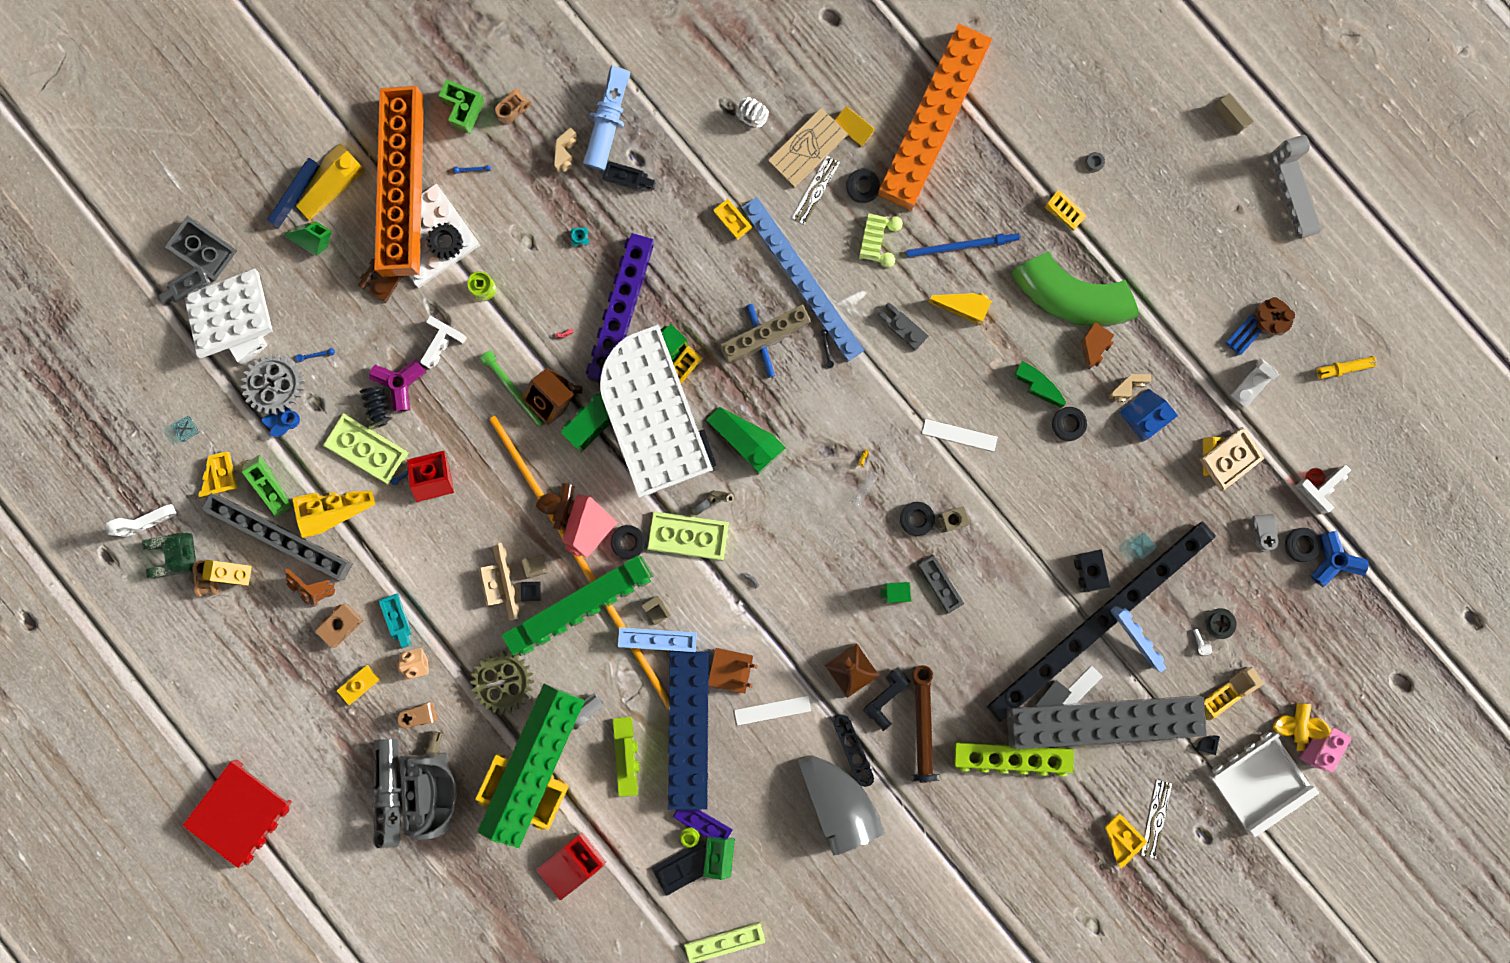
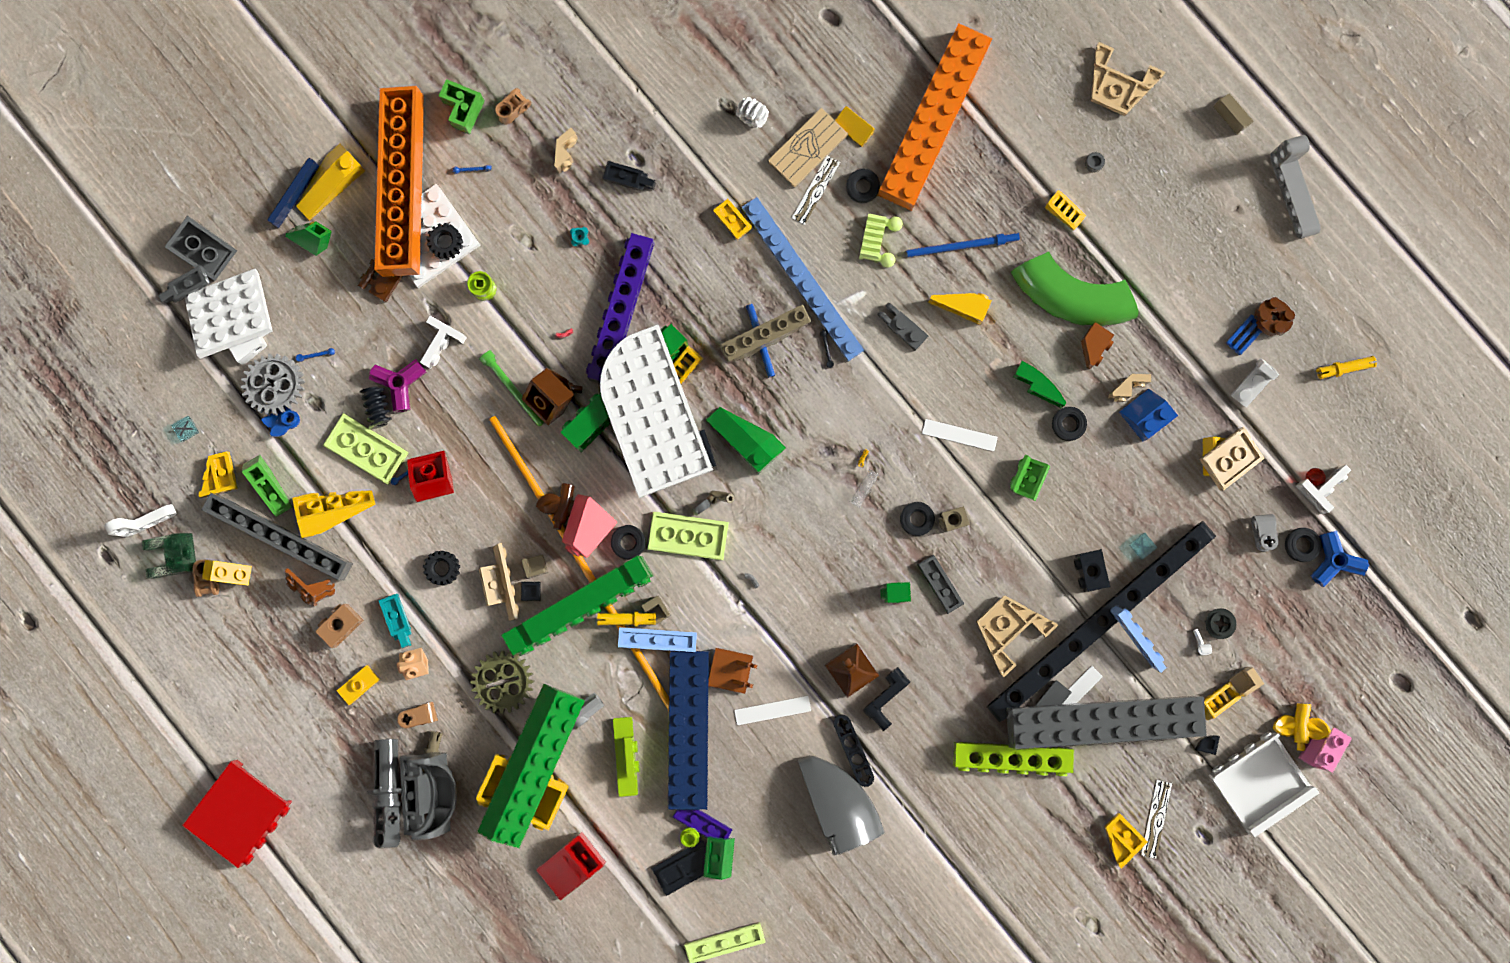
(430, 564): none -> black tyre
(606, 119): light blue piece -> none
(627, 619): none -> yellow pin
(923, 726): reddish brown piece -> none
(1004, 623): none -> tan wing
(1029, 478): none -> bright green bracket
(1116, 89): none -> tan wing

